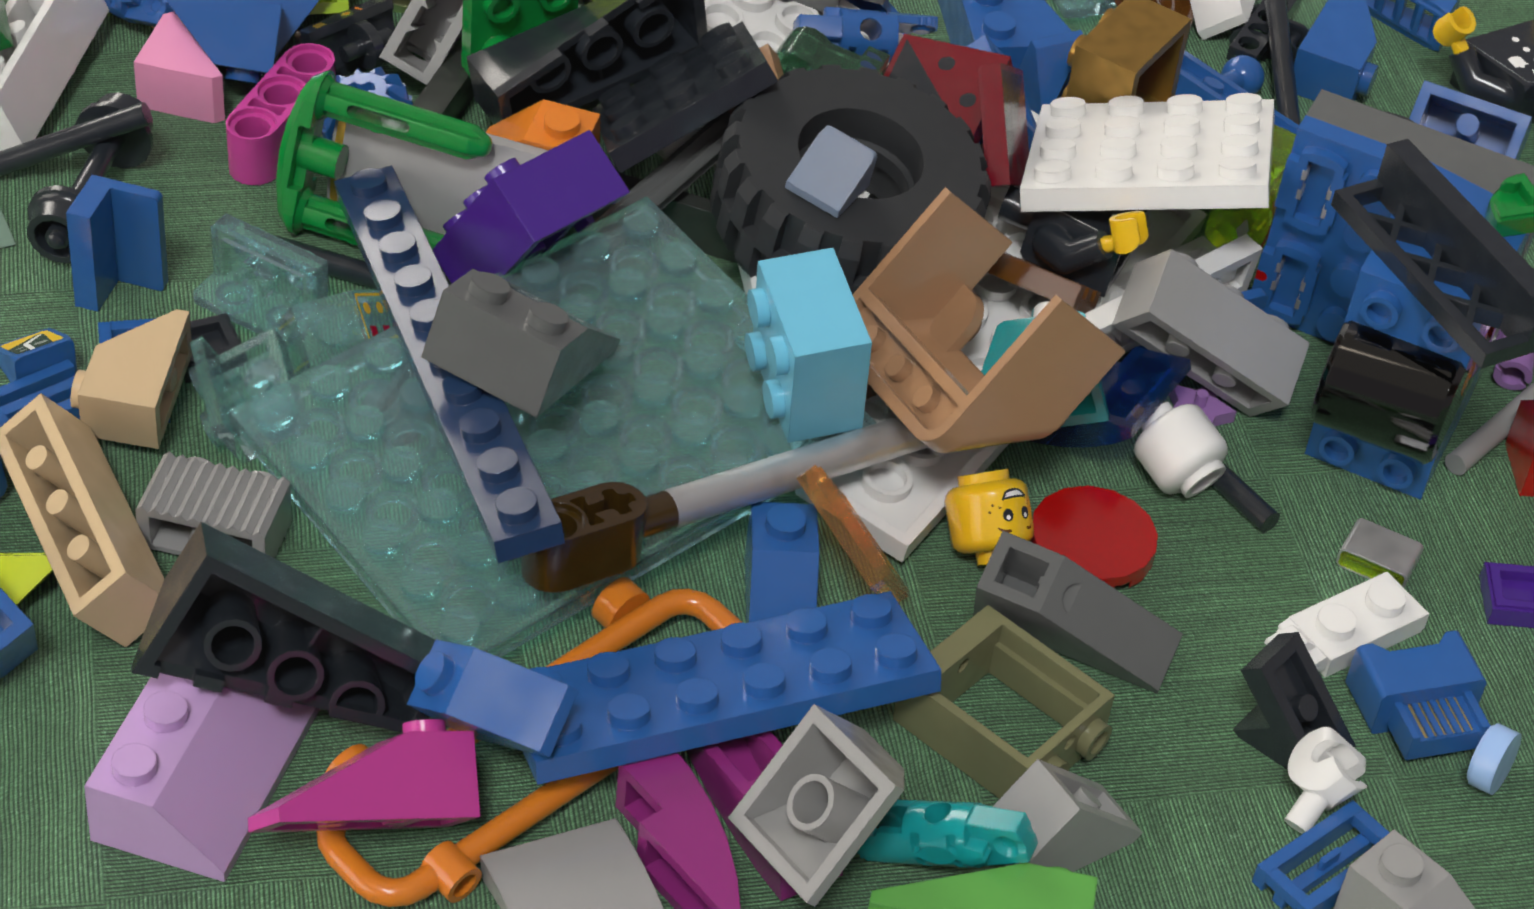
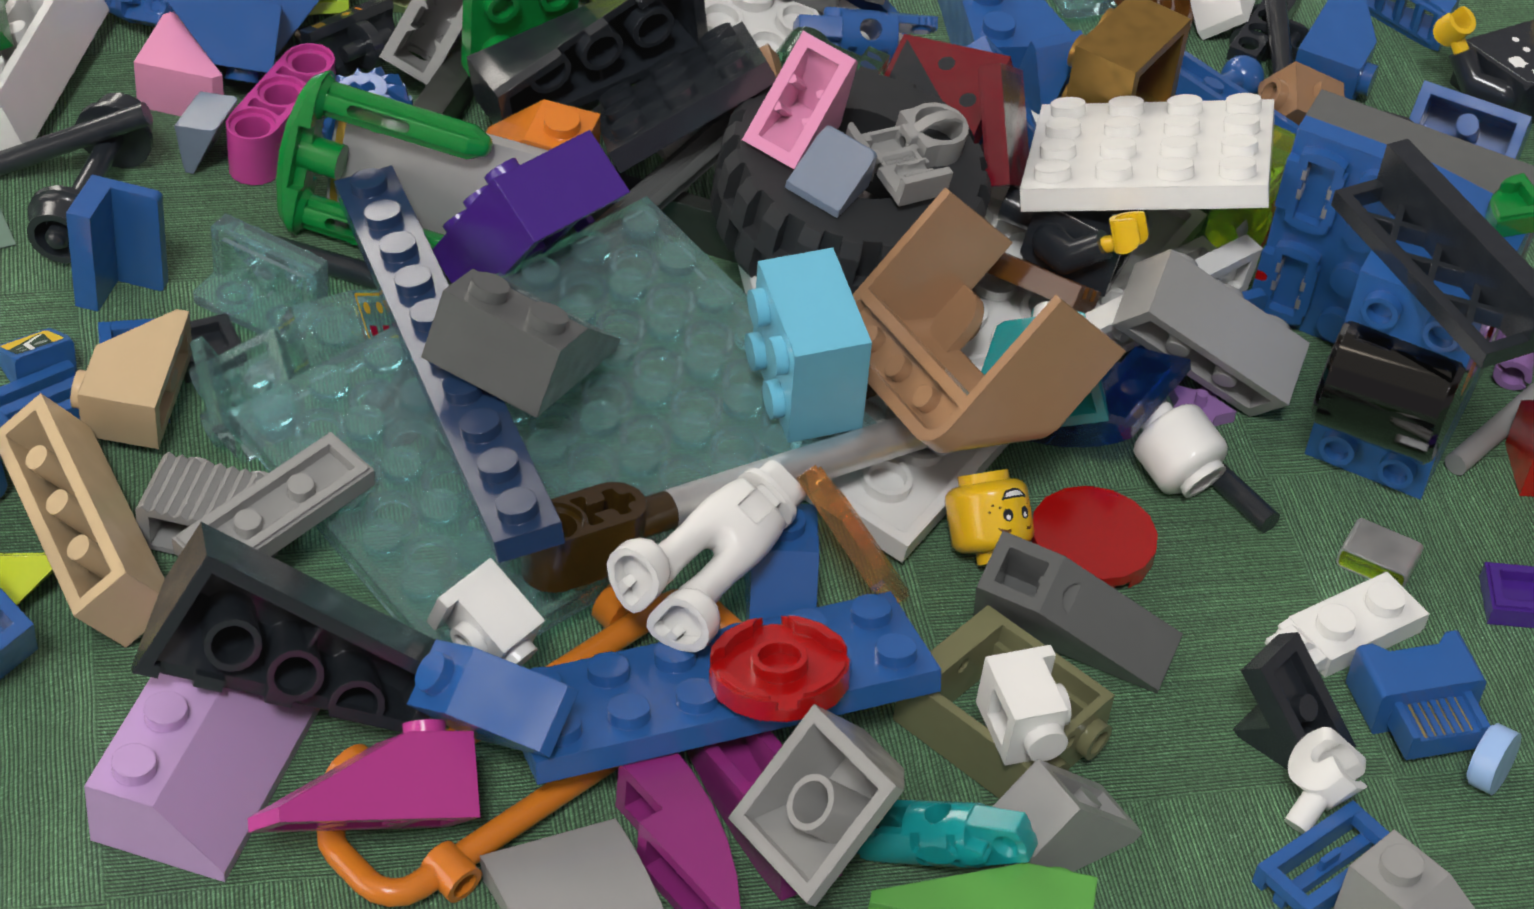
(201, 127): none -> sand blue slope
(290, 498): none -> light grey tile
(489, 615): none -> white brick
(734, 523): none -> white piece
(779, 668): none -> red tile
(802, 100): none -> bright pink slope
(907, 152): none -> light grey piece
(1024, 705): none -> white brick
(1296, 89): none -> medium nougat bracket

